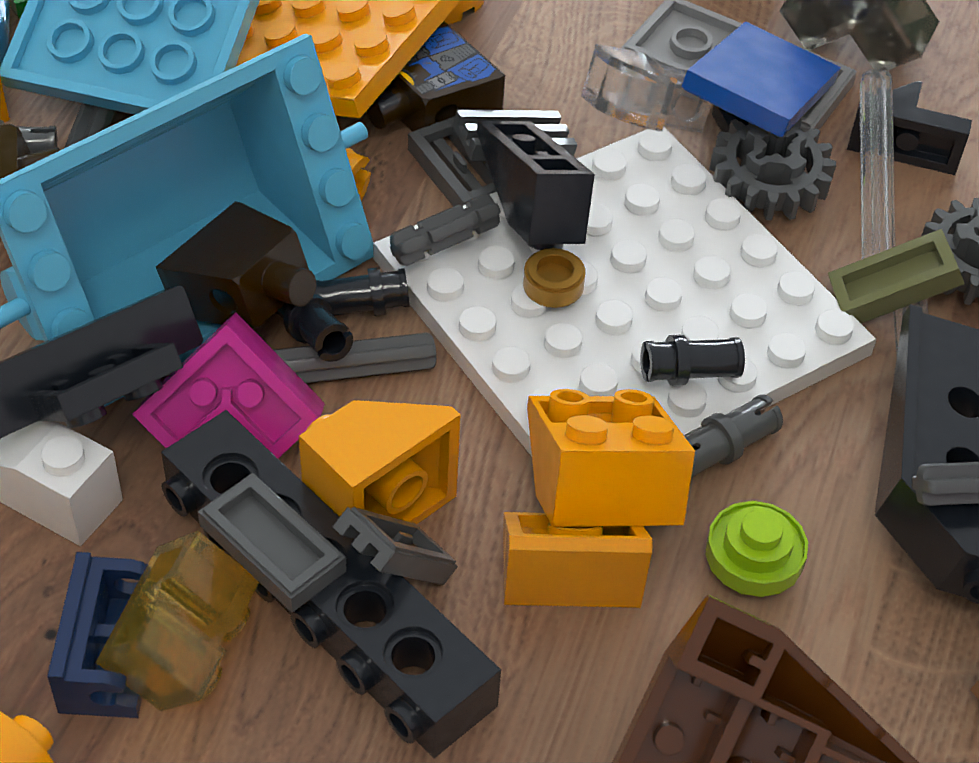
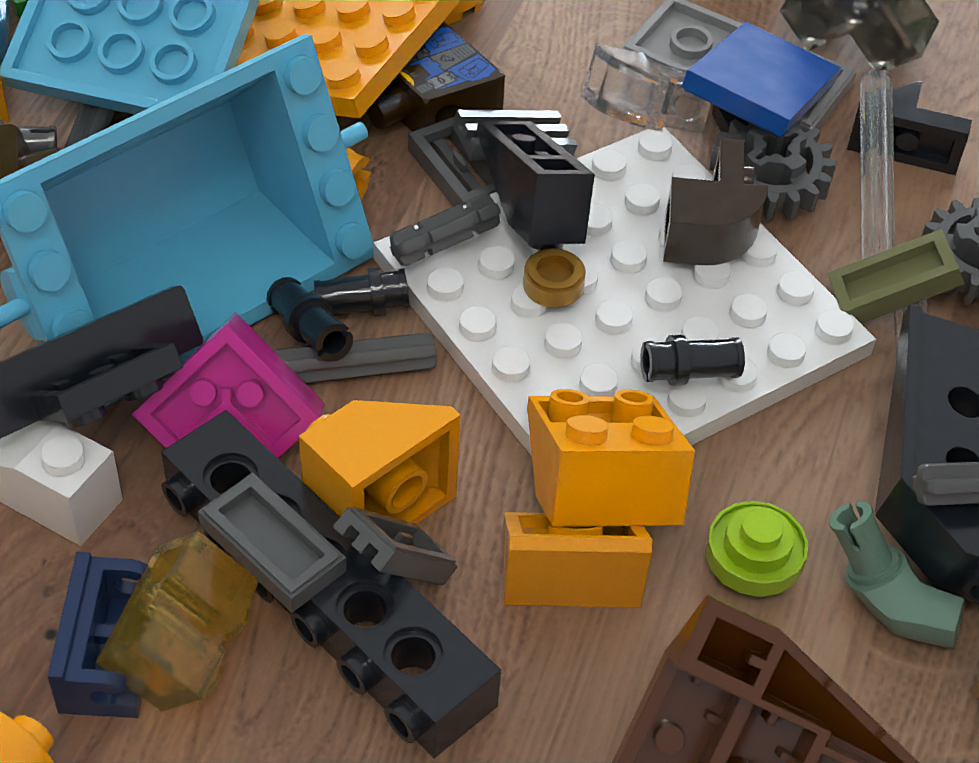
(240, 266): dark brown torso -> none
(714, 218): none -> dark brown brick
(726, 436): dark grey pin -> none
(888, 584): none -> sand green arm

